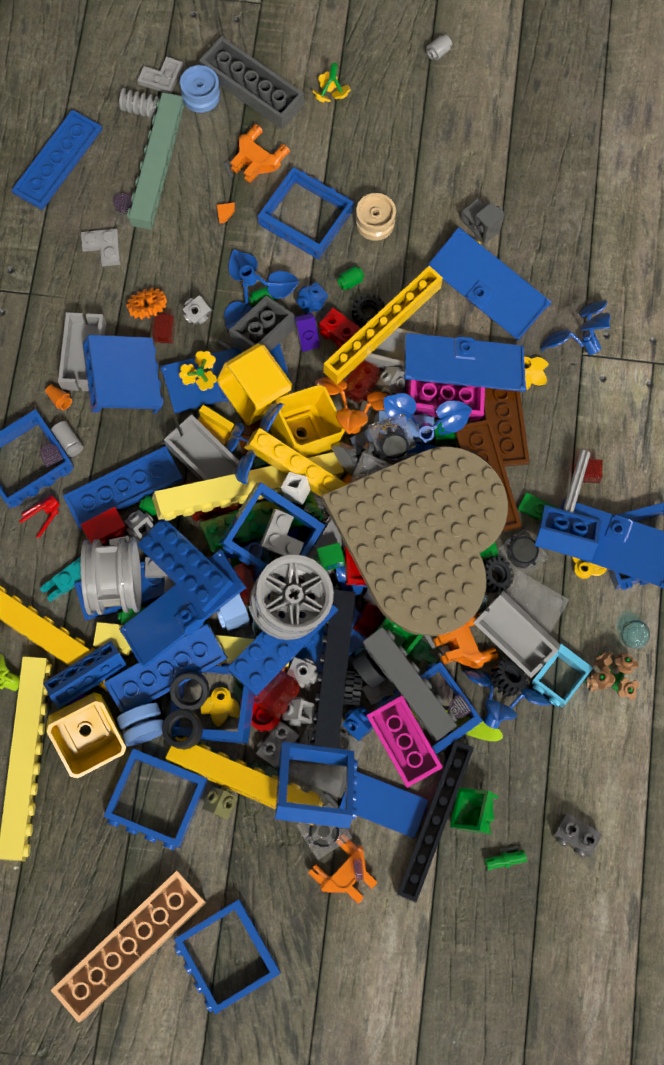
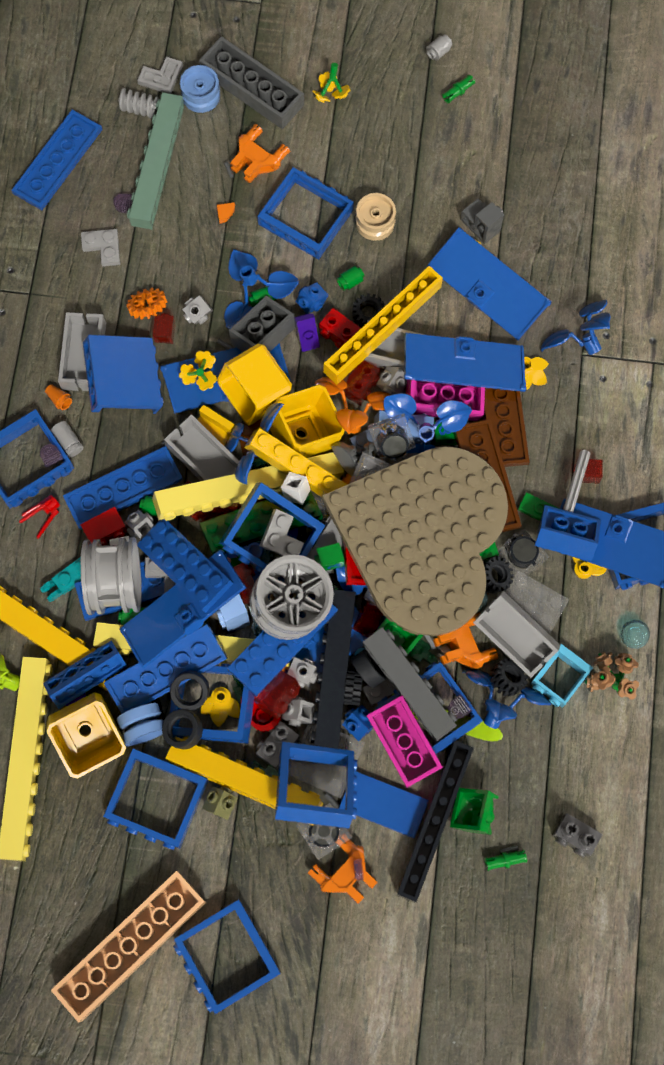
(458, 89): none -> green pin

